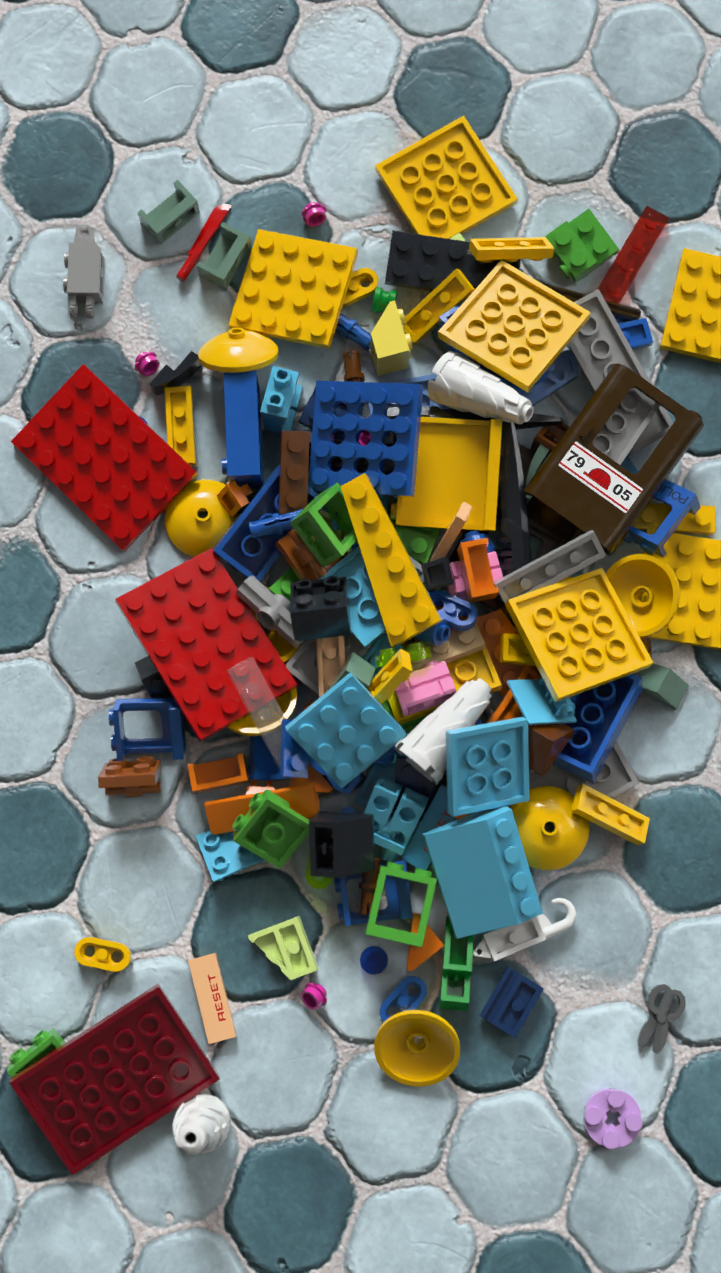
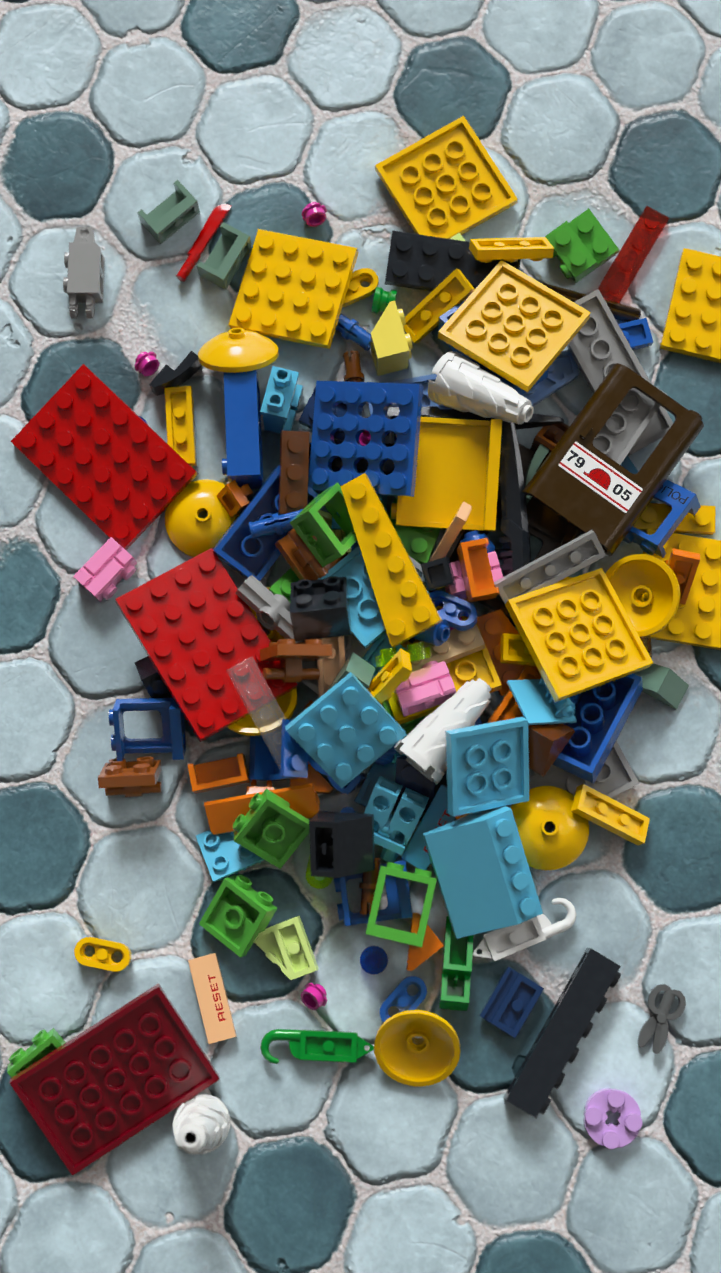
(106, 570): none -> bright pink brick
(238, 914): none -> bright green plate
(291, 659): none -> dark orange plate
(317, 1045): none -> green plate
(562, 1032): none -> black brick
(684, 567): none -> orange slope

